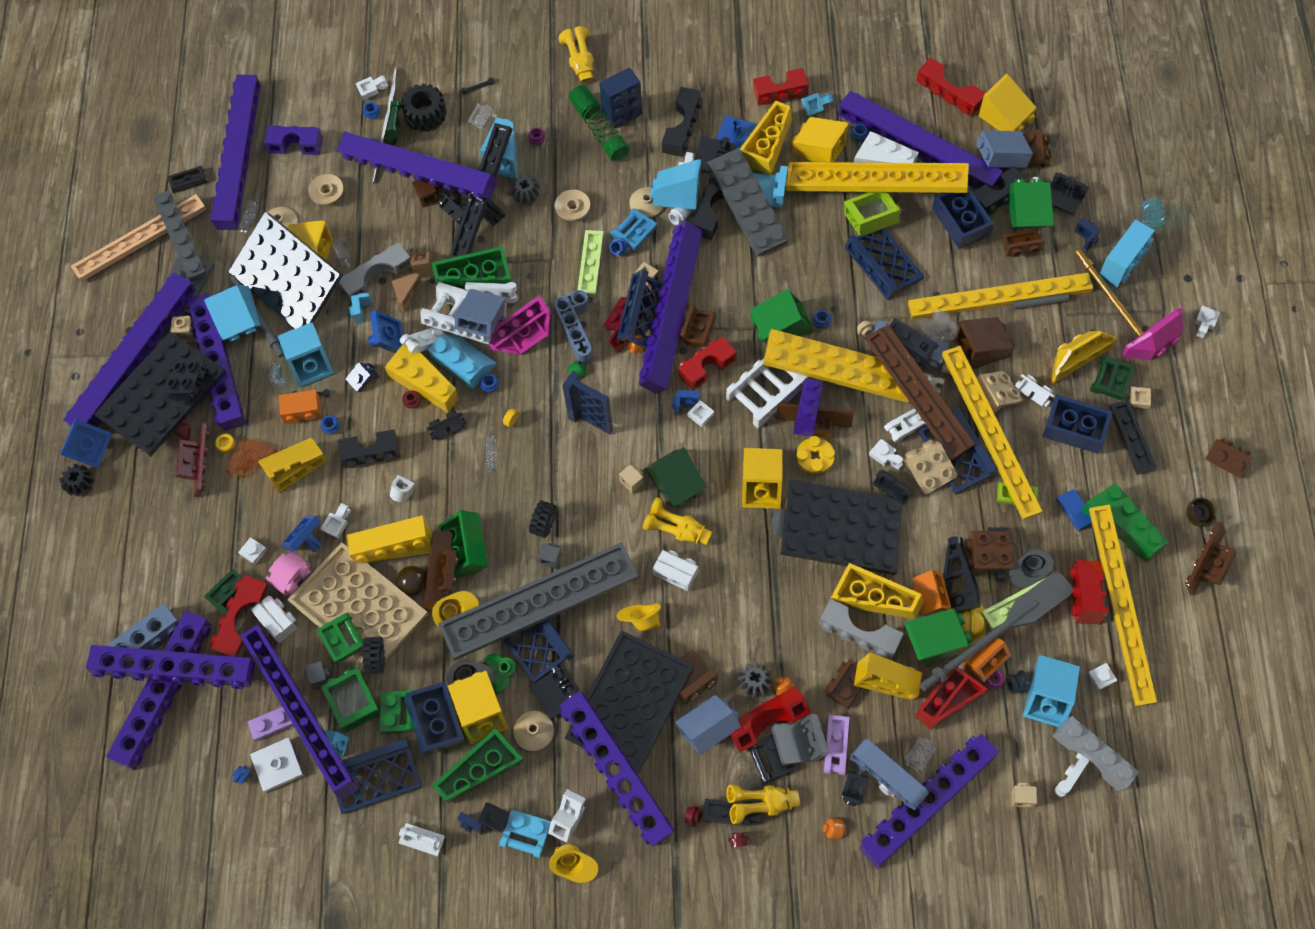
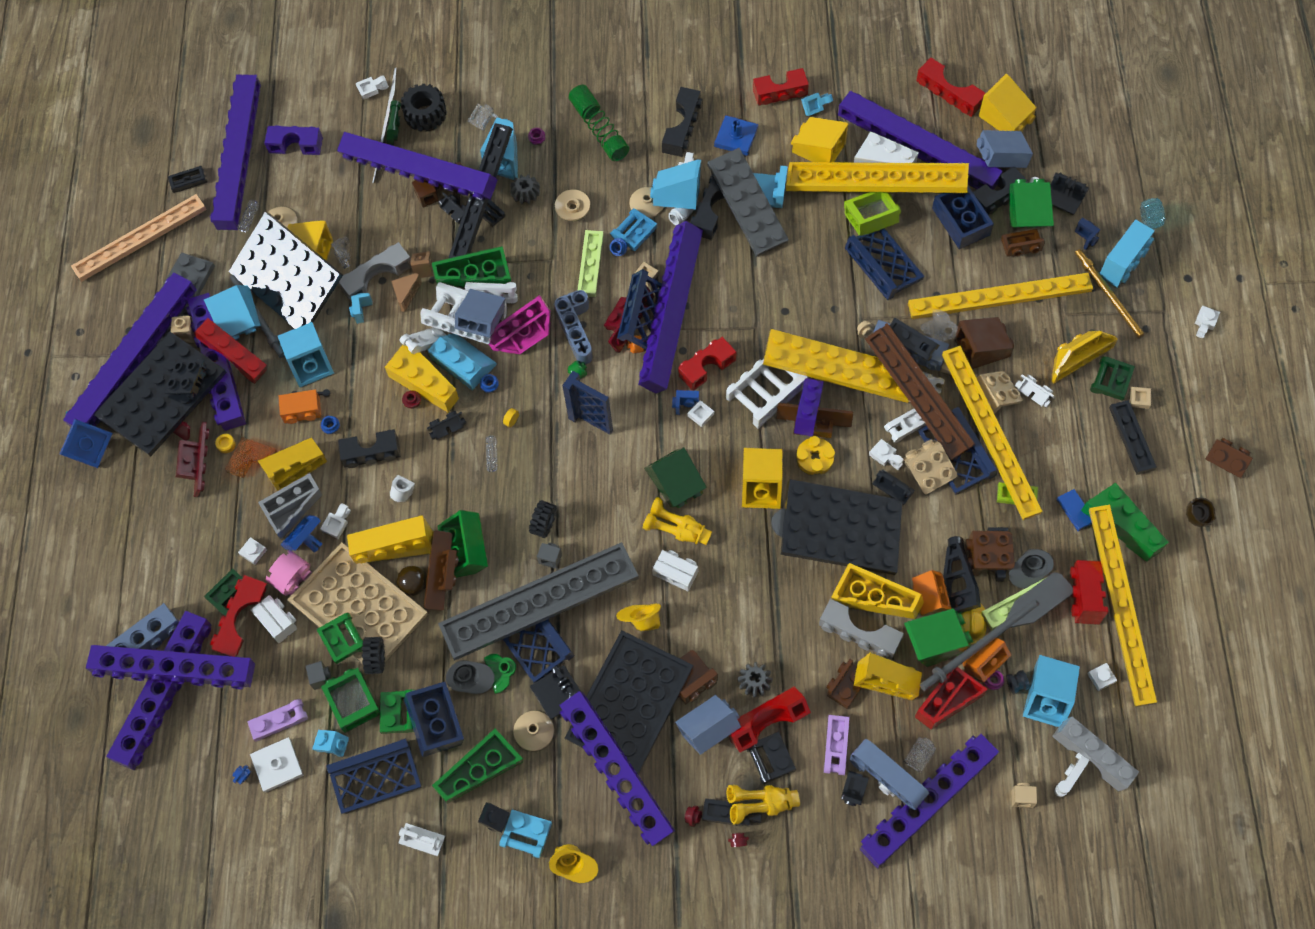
(76, 480): black gear -> none
(179, 236): dark grey plate -> none
(237, 354): none -> red arch
(274, 376): clear arm -> none
(290, 504): none -> light grey wedge
(300, 713): dark purple brick -> none
(323, 184): tan dish -> none
(362, 375): bracket -> none
(371, 106): blue plate -> none
(386, 331): blue tile -> none
(453, 605): yellow piece -> none
(469, 823): dark blue bracket -> none
(477, 706): yellow slope -> none
(490, 81): black hinge -> none
(567, 816): white brick -> none
(583, 61): yellow piece -> none
(621, 97): dark blue brick -> none
(631, 478): tan plate -> none
(697, 326): reddish brown bracket -> none
(711, 149): black hinge -> none
(767, 139): yellow wedge -> none
(782, 313): green slope -> none
(782, 684): orange piece -> none
(800, 741): dark grey bracket -> none
(821, 314): blue plate -> none
(834, 828): orange piece -> none
(859, 128): blue plate -> none
(1038, 143): reddish brown bracket -> none
(1040, 301): dark grey bar -> none
(1077, 424): dark blue brick -> none
(1157, 338): dark pink wedge -> none
(1213, 562): reddish brown bracket -> none

